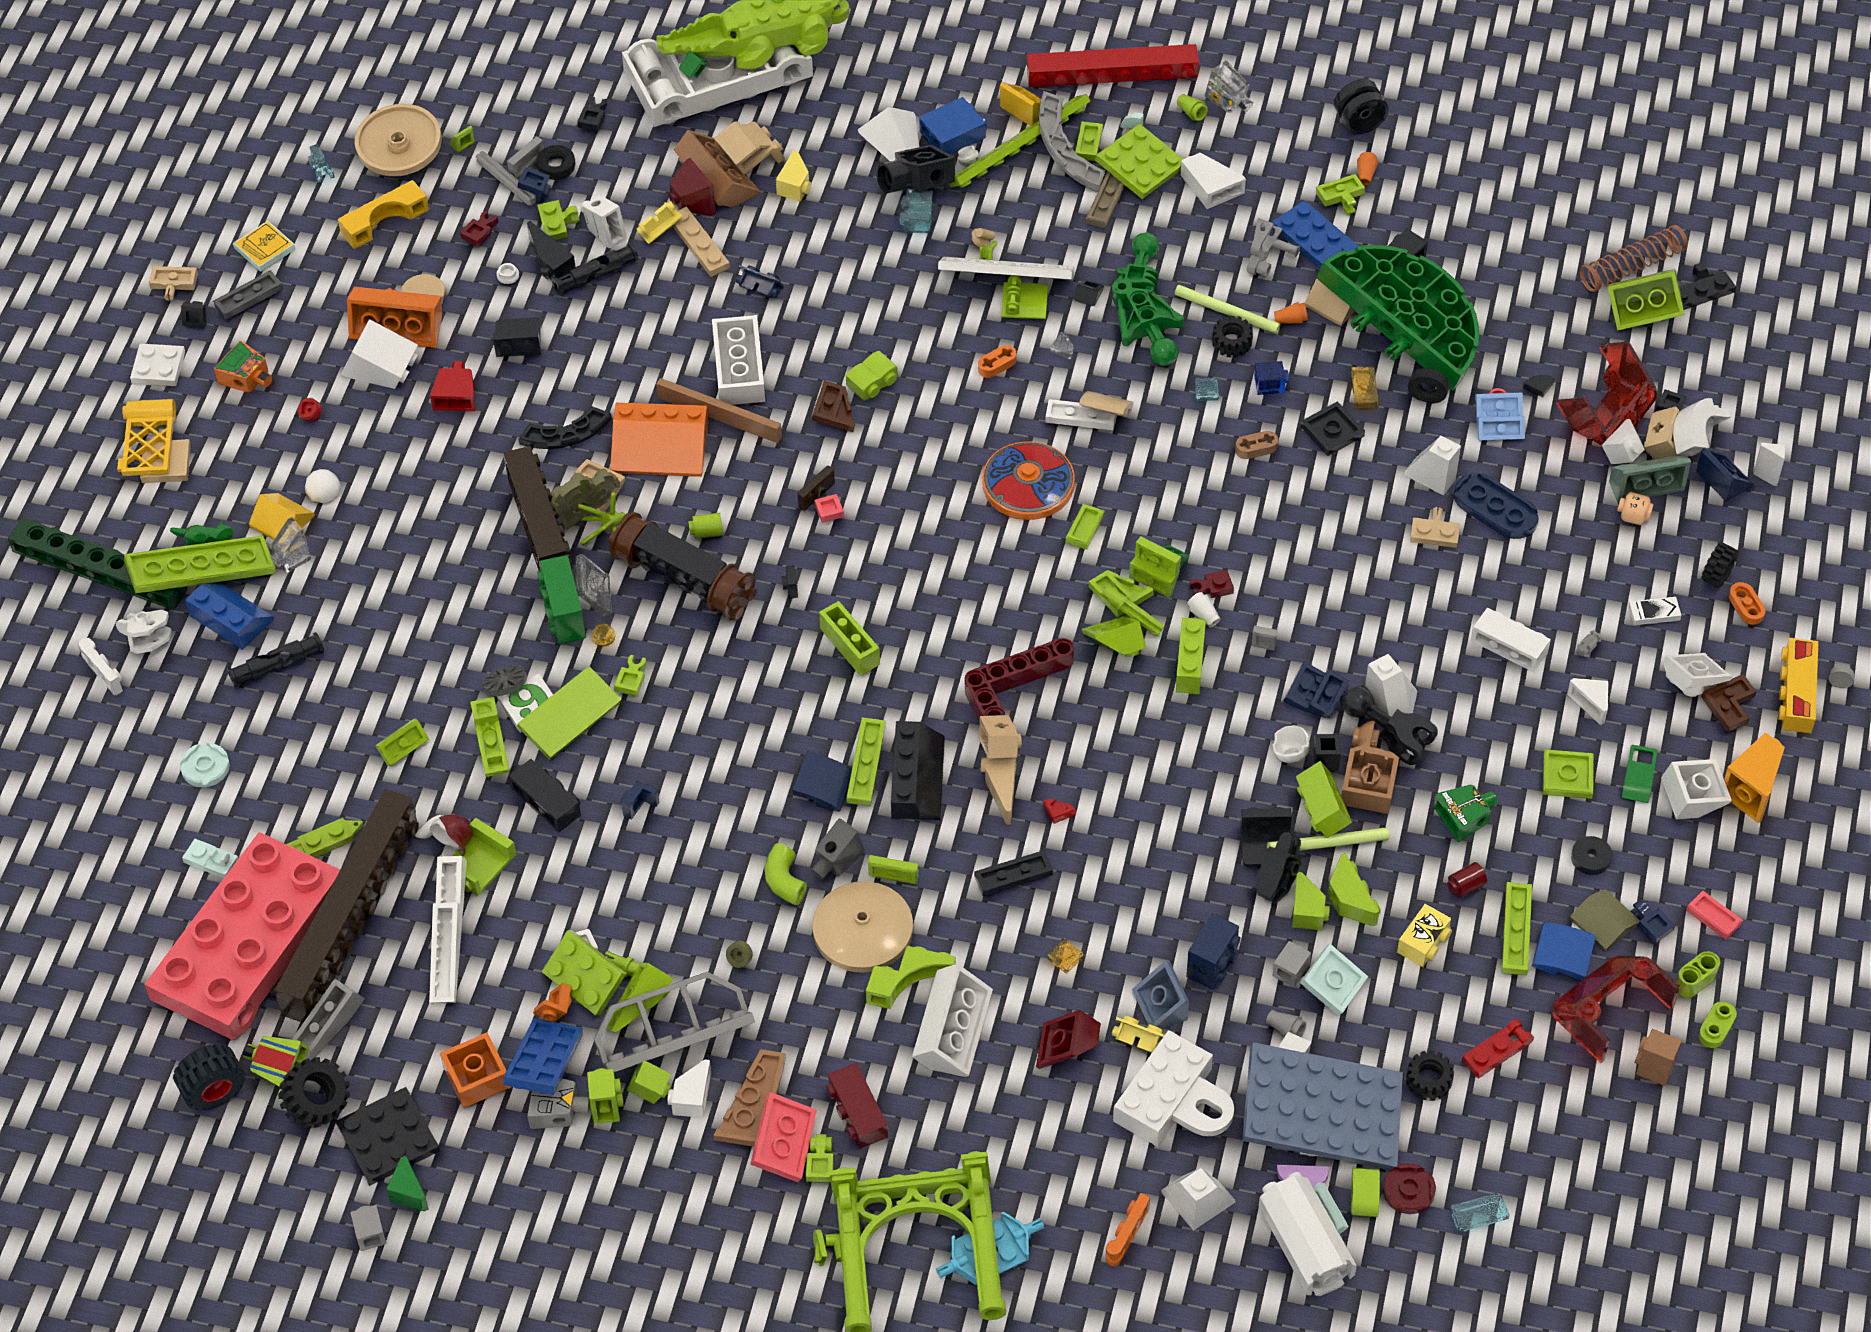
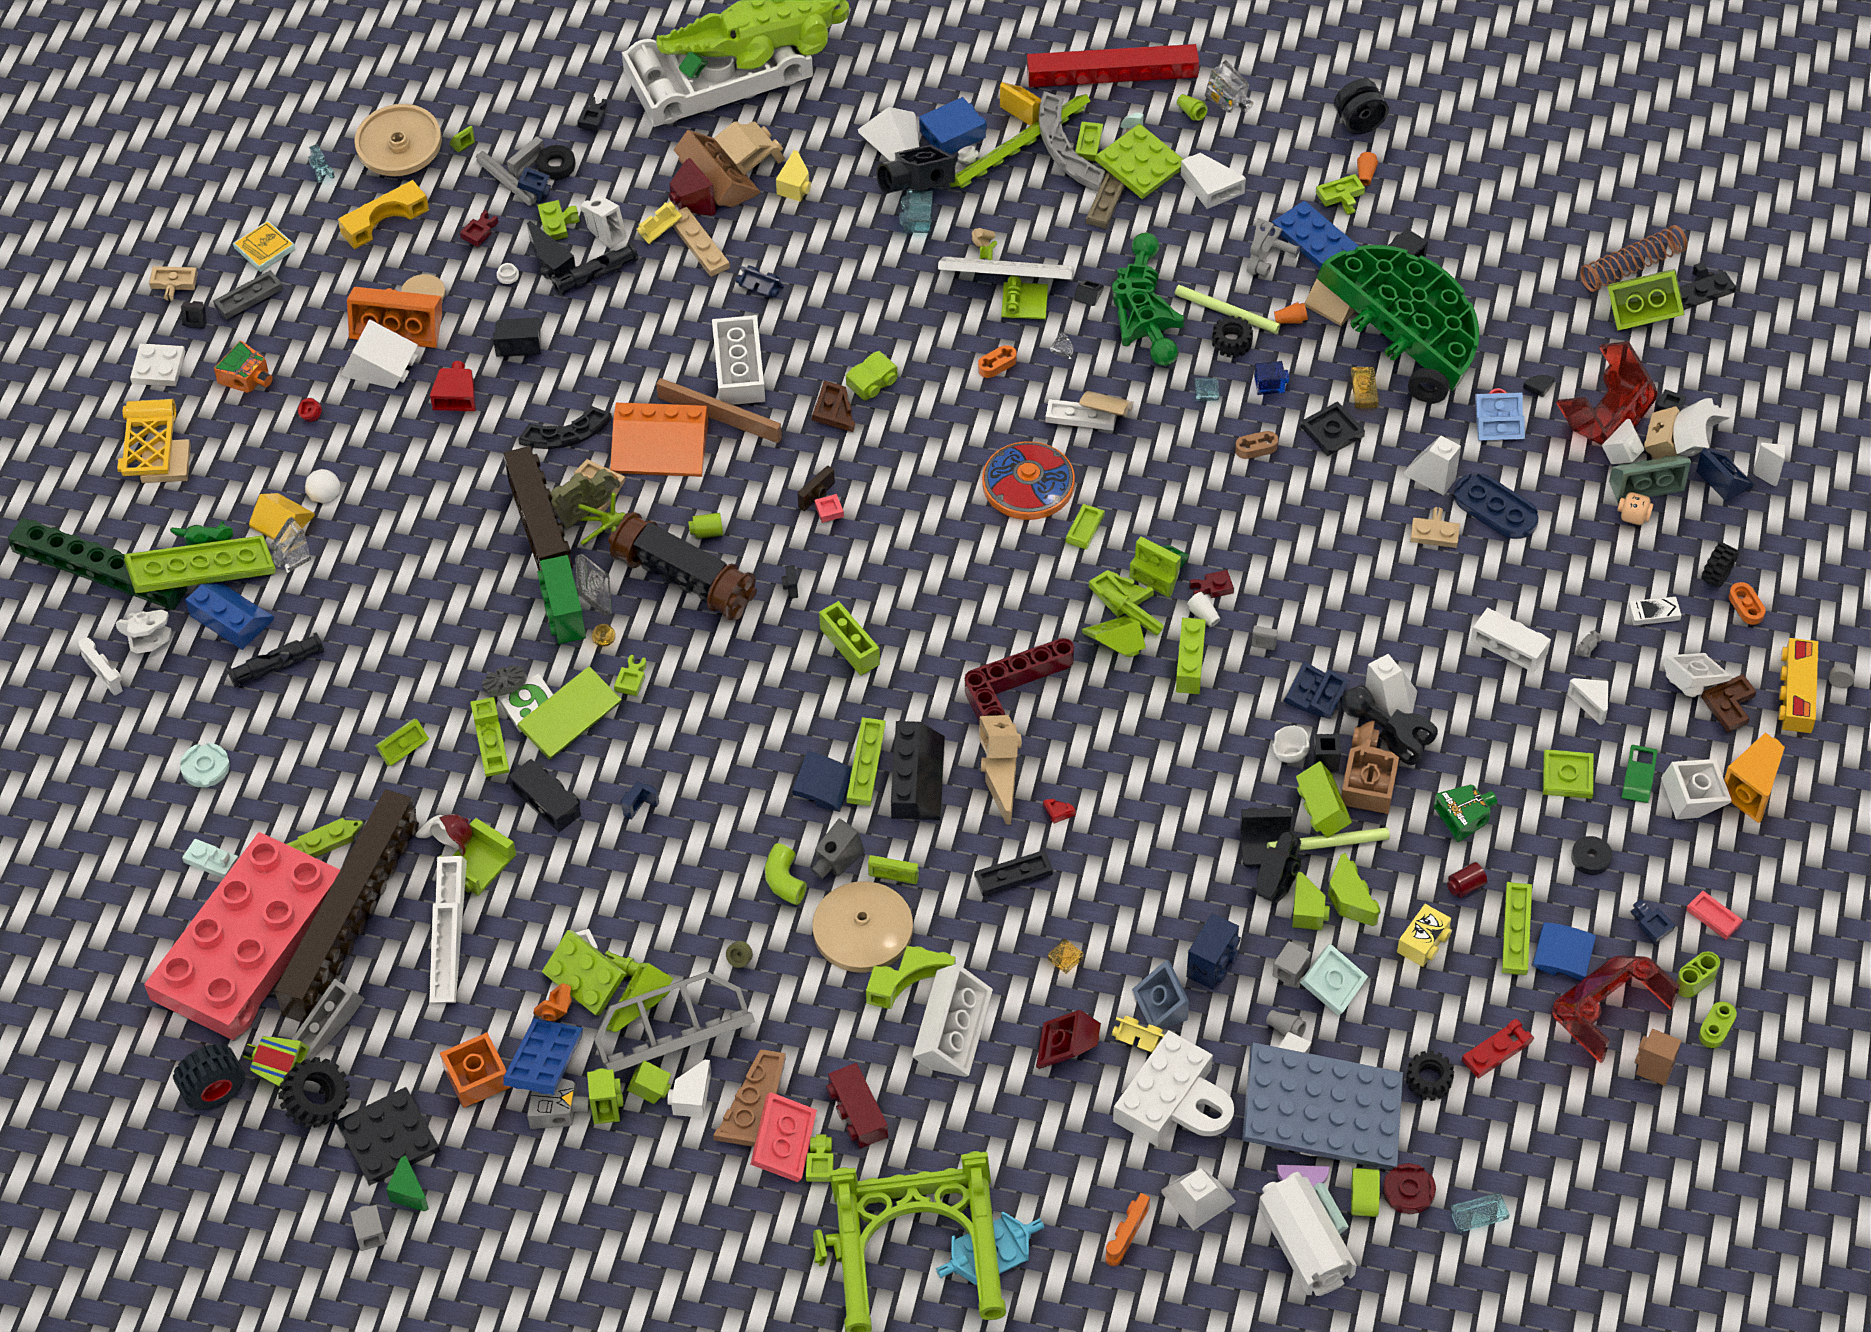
(1605, 918): olive slope -> none

